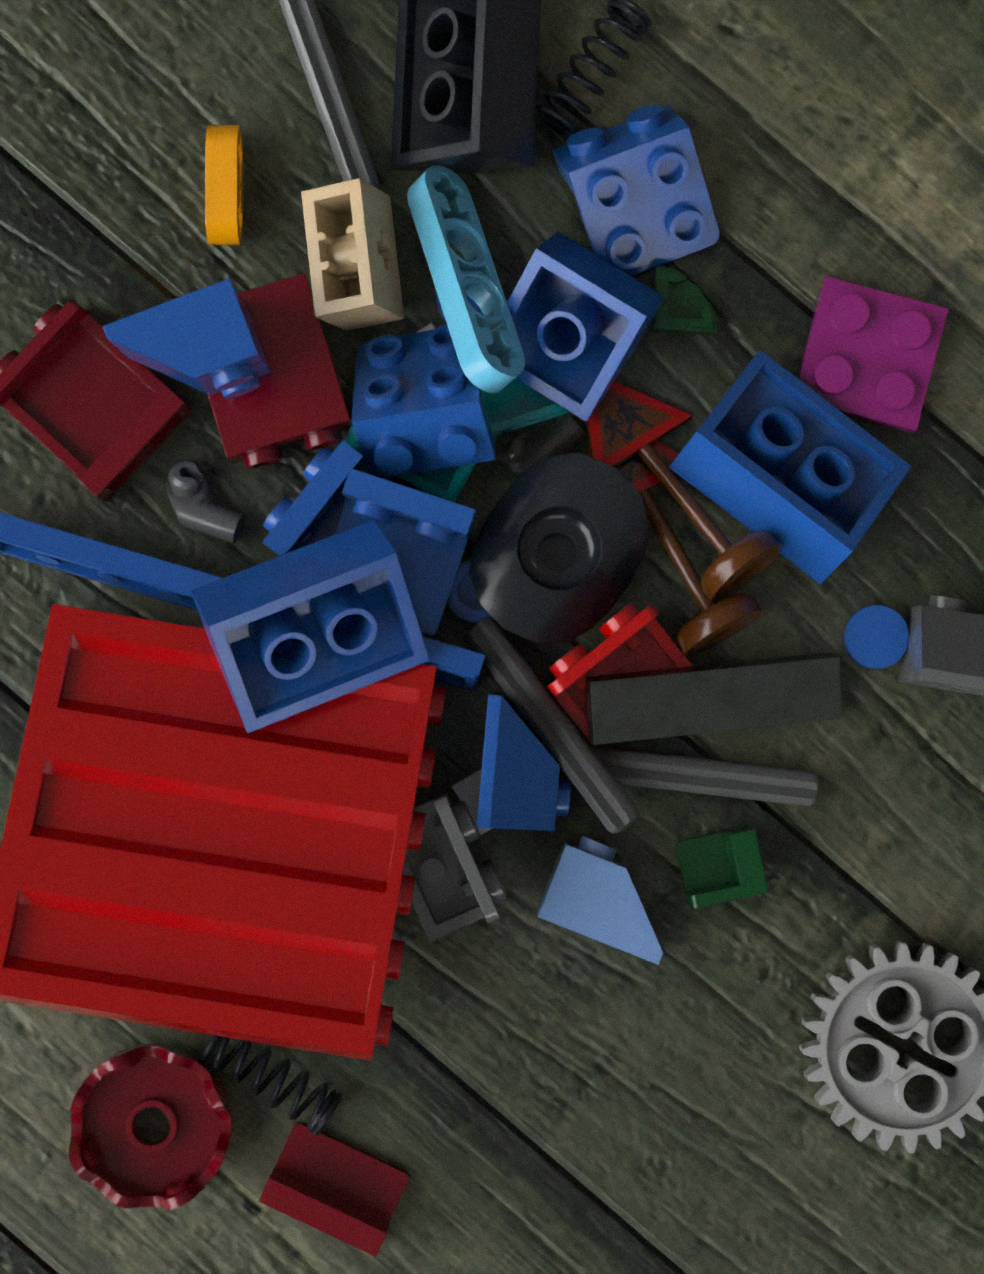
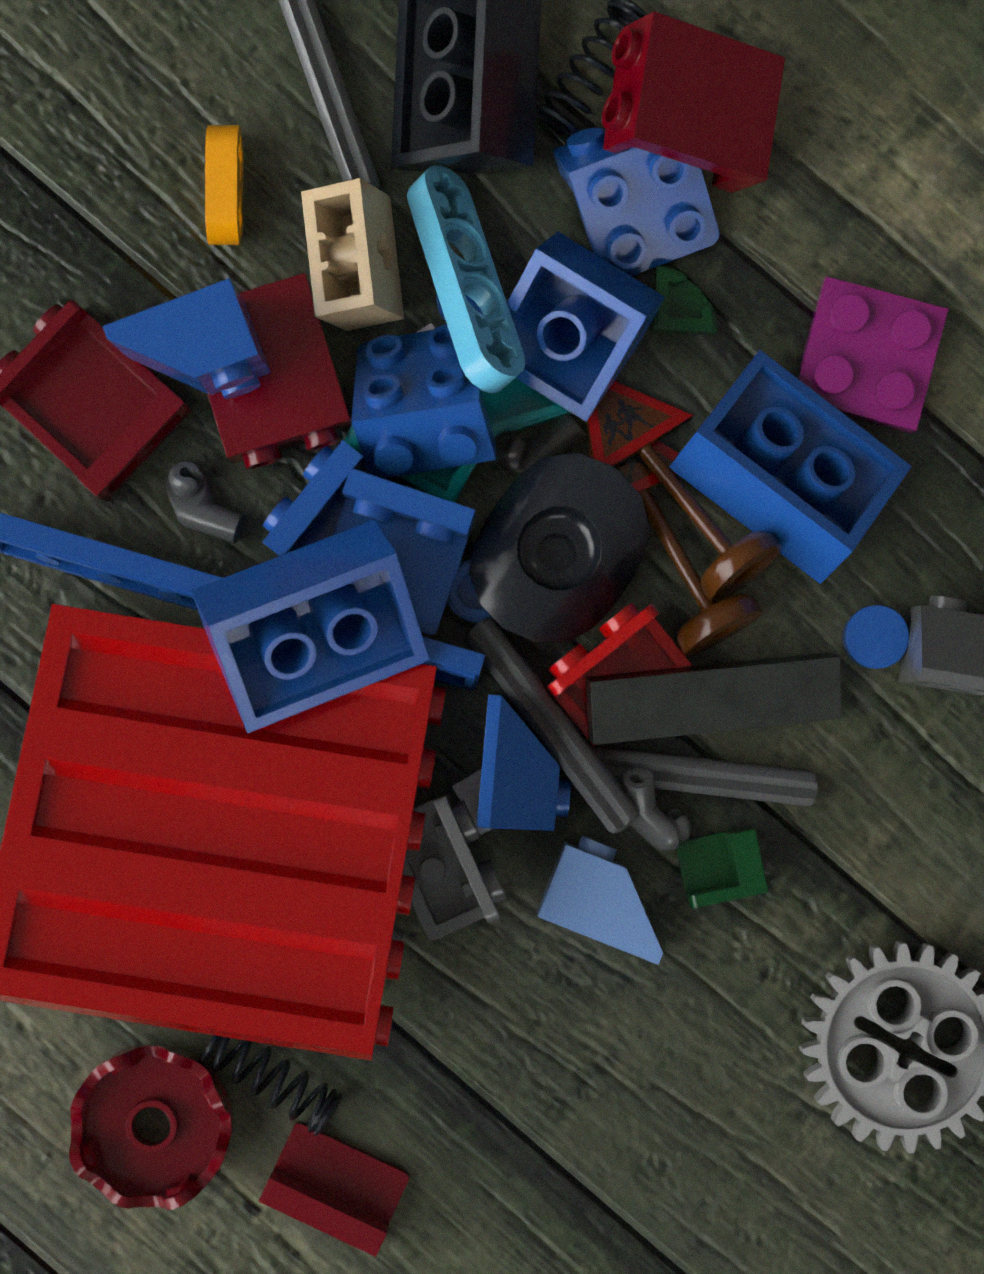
(659, 829): none -> dark grey arm
(694, 99): none -> dark red panel

